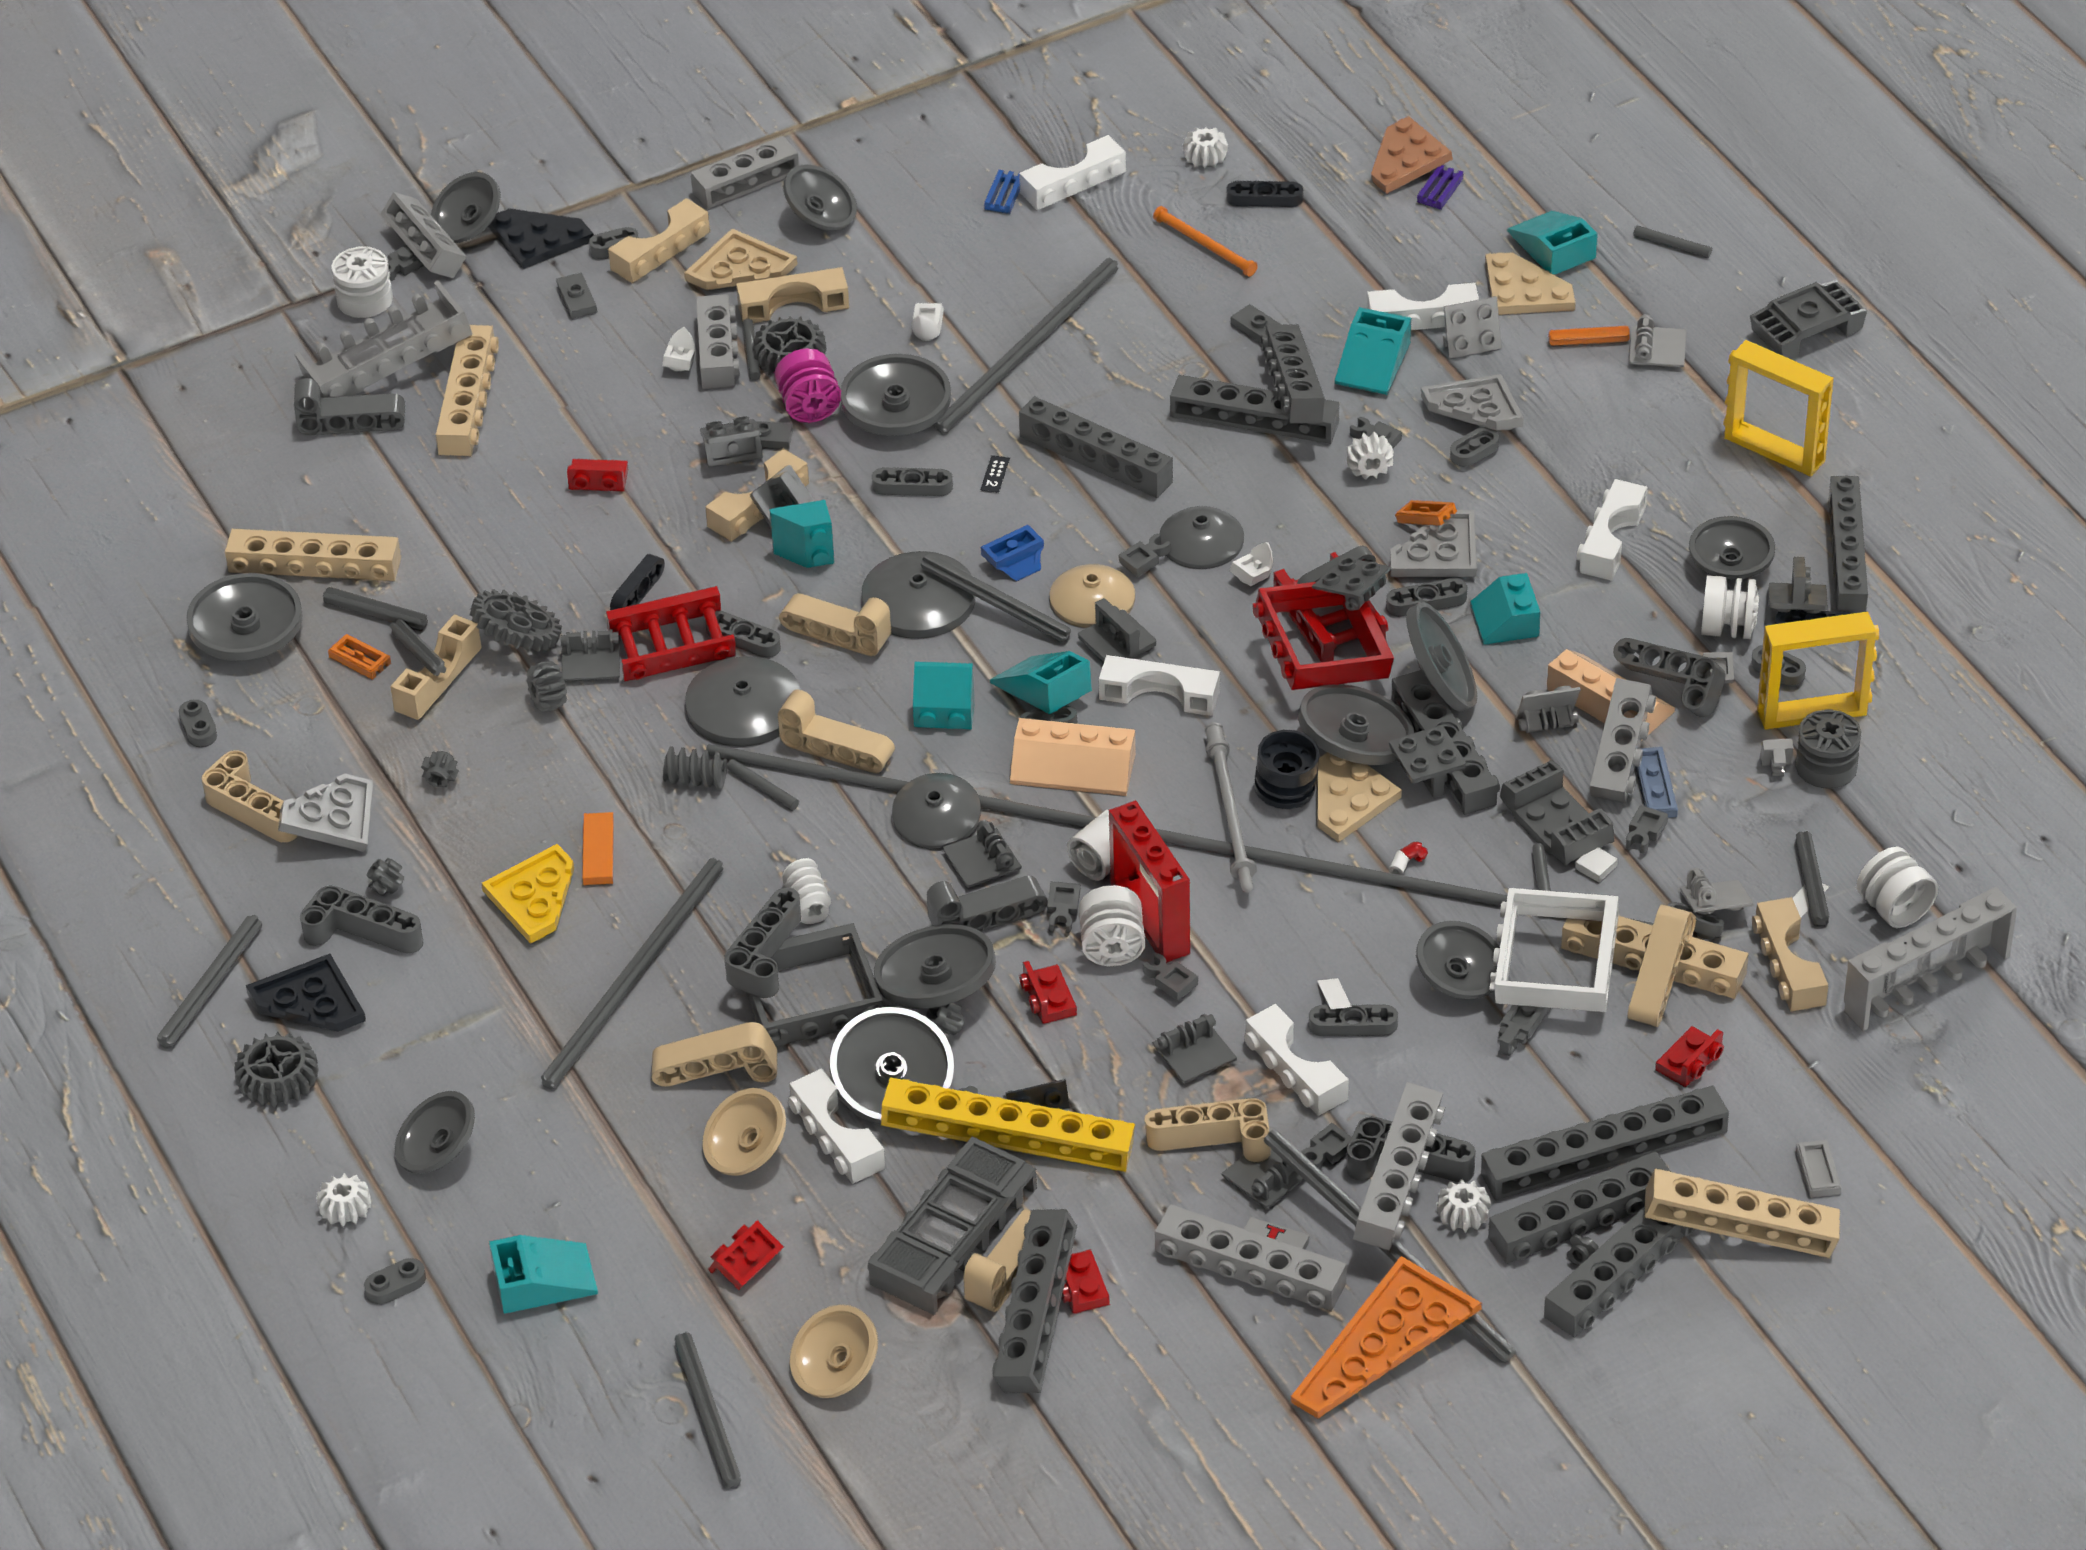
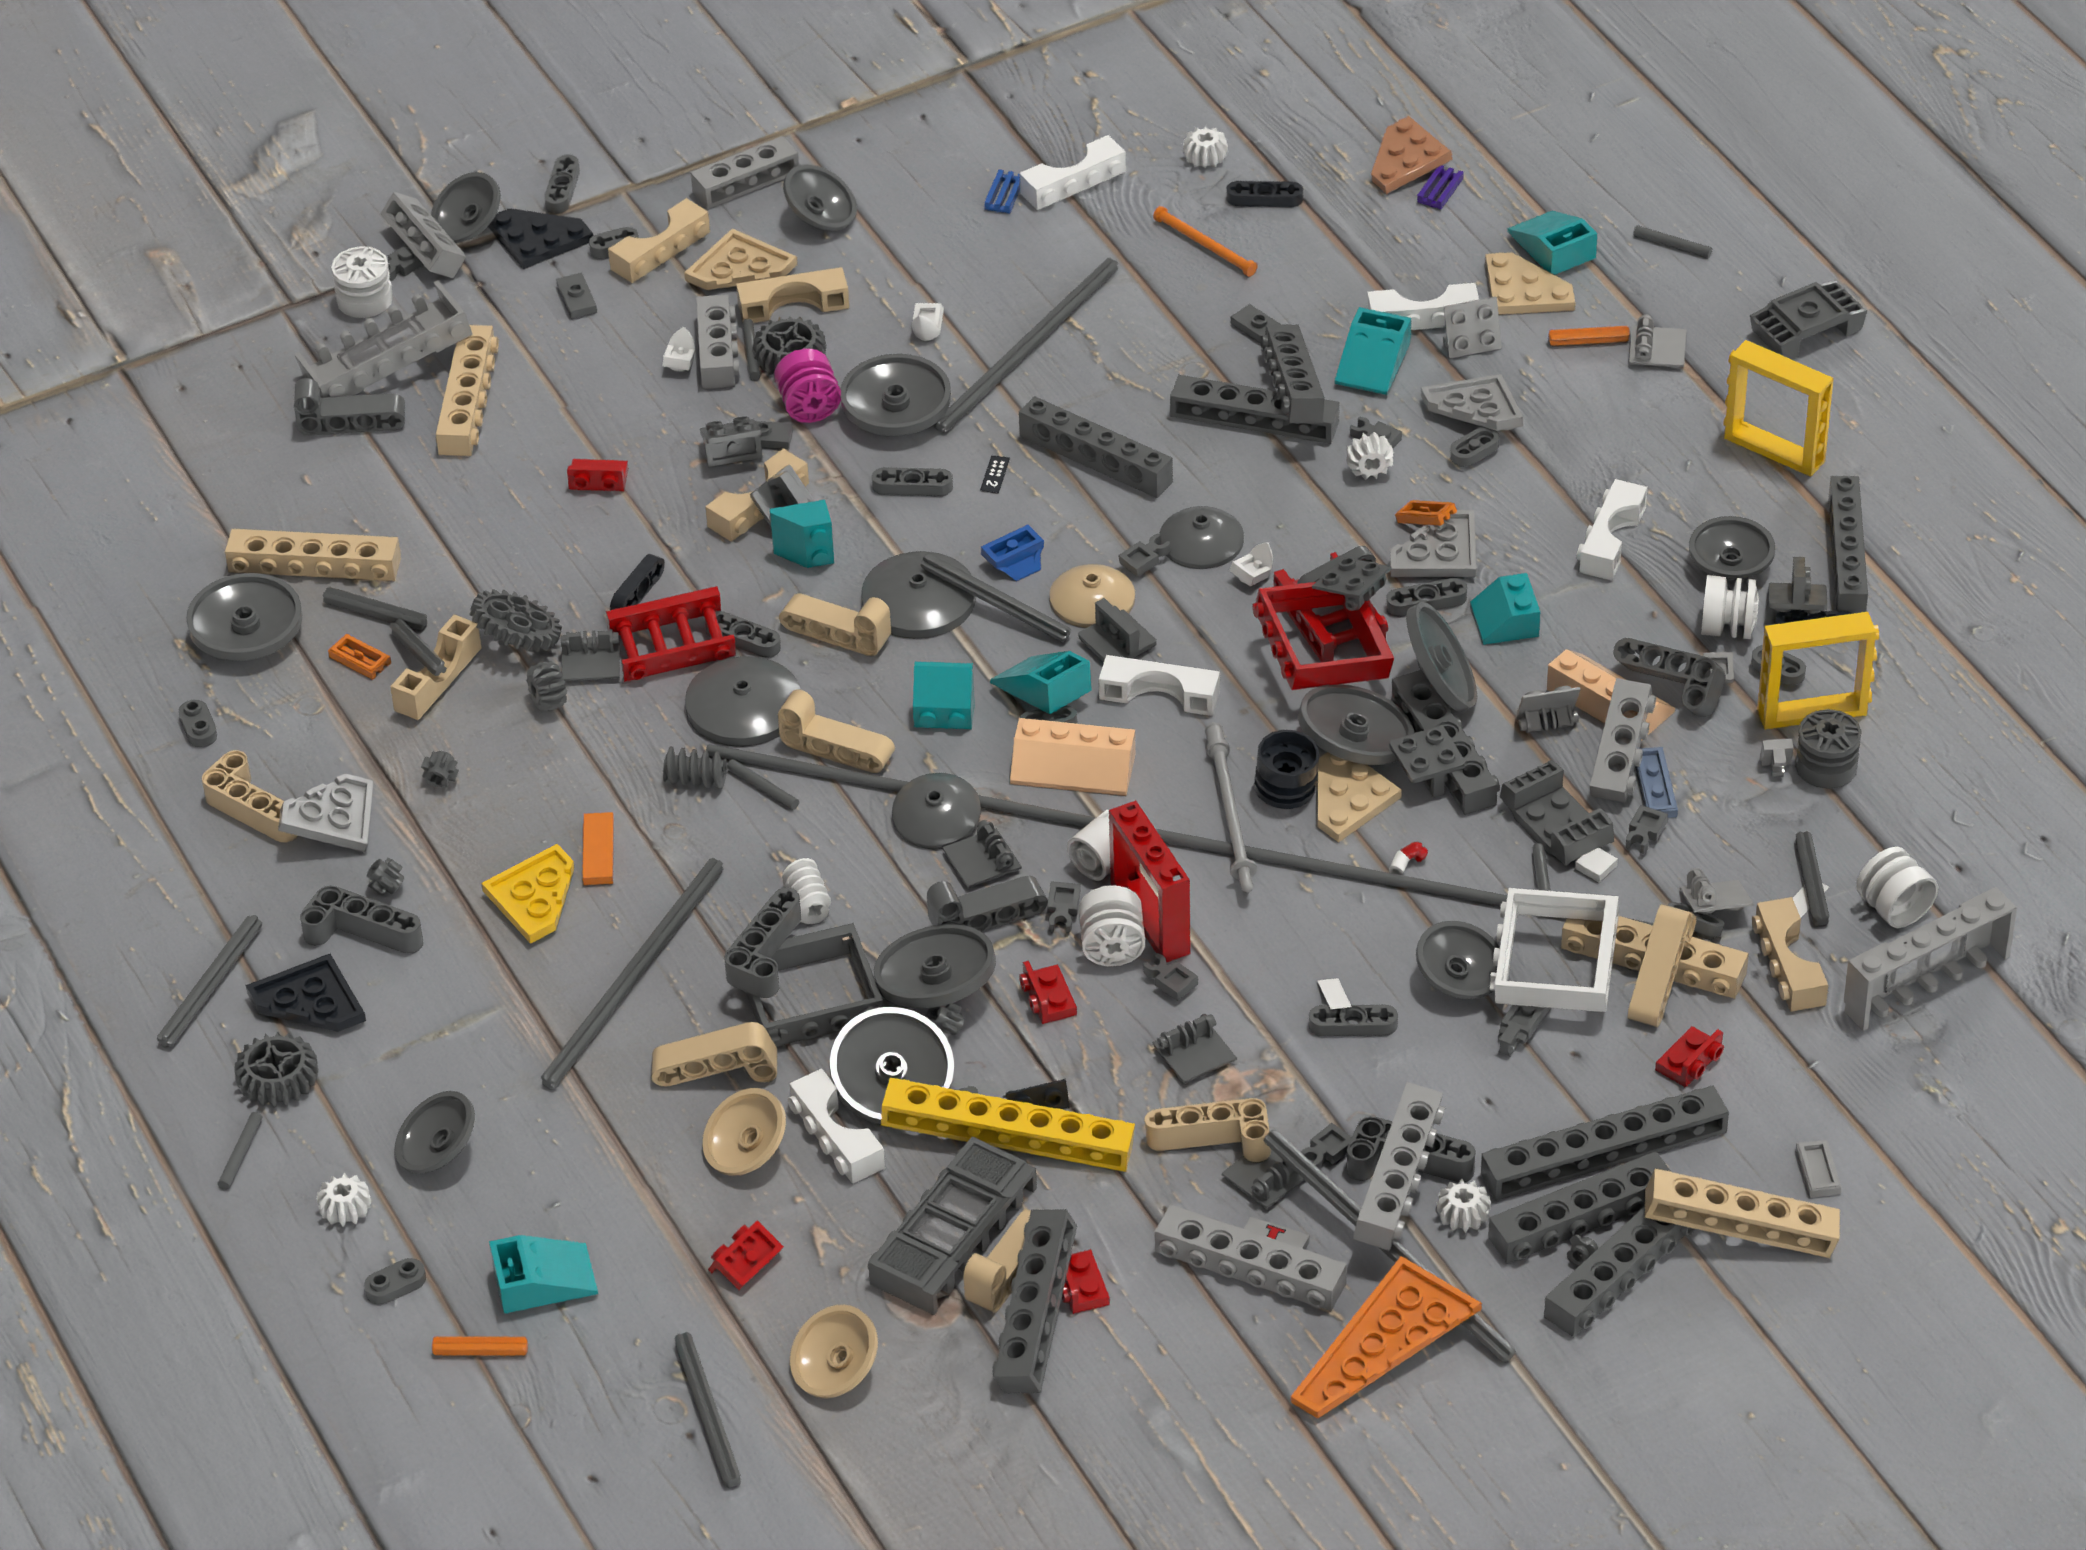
(240, 1150): none -> dark grey bar
(480, 1345): none -> orange axle
(558, 176): none -> dark grey beam
(1316, 1083): white arch -> none

